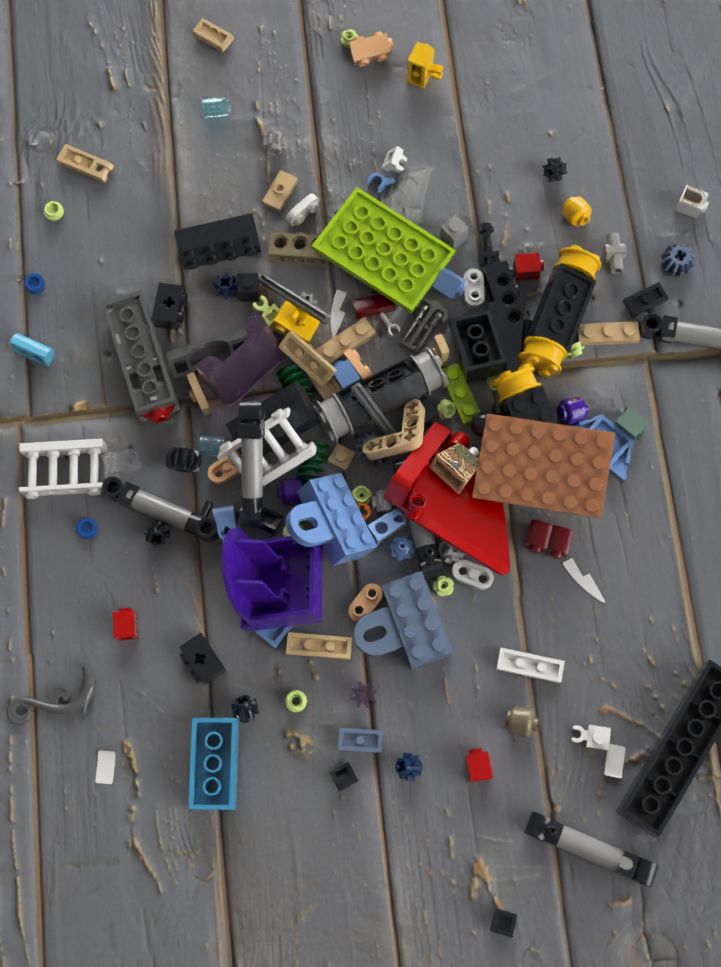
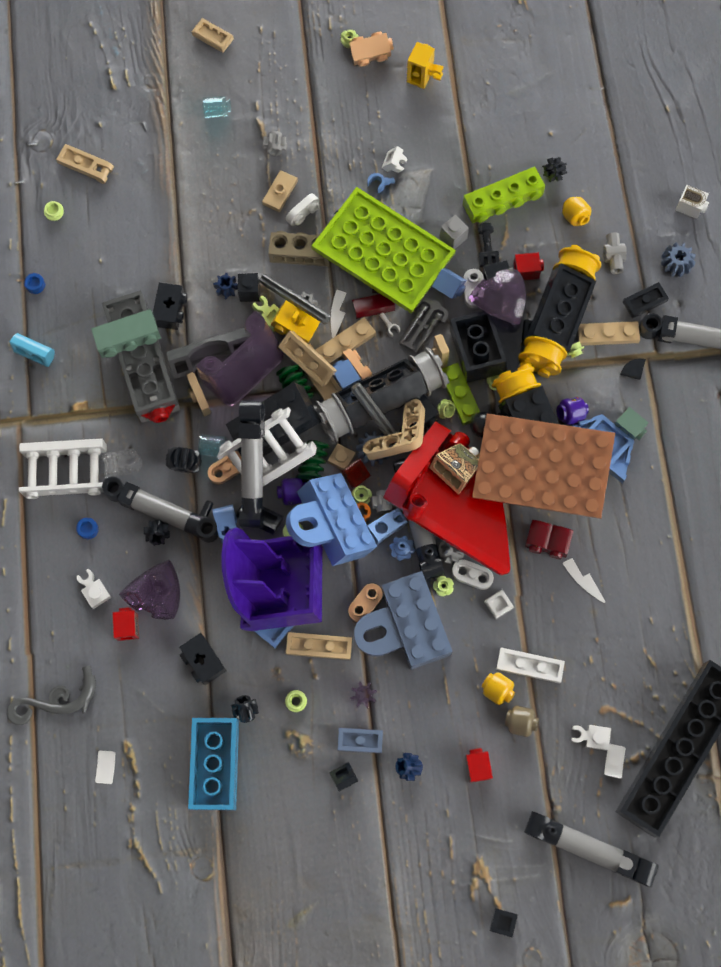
(94, 591): none -> white plate
(126, 334): none -> sand green brick
(155, 591): none -> clear purple brick
(217, 241): black brick -> none
(356, 473): none -> clear red plate
(498, 688): none -> yellow head
(499, 604): none -> white tile
(502, 296): none -> clear purple brick
(503, 195): none -> lime brick
(633, 369): none -> black tile

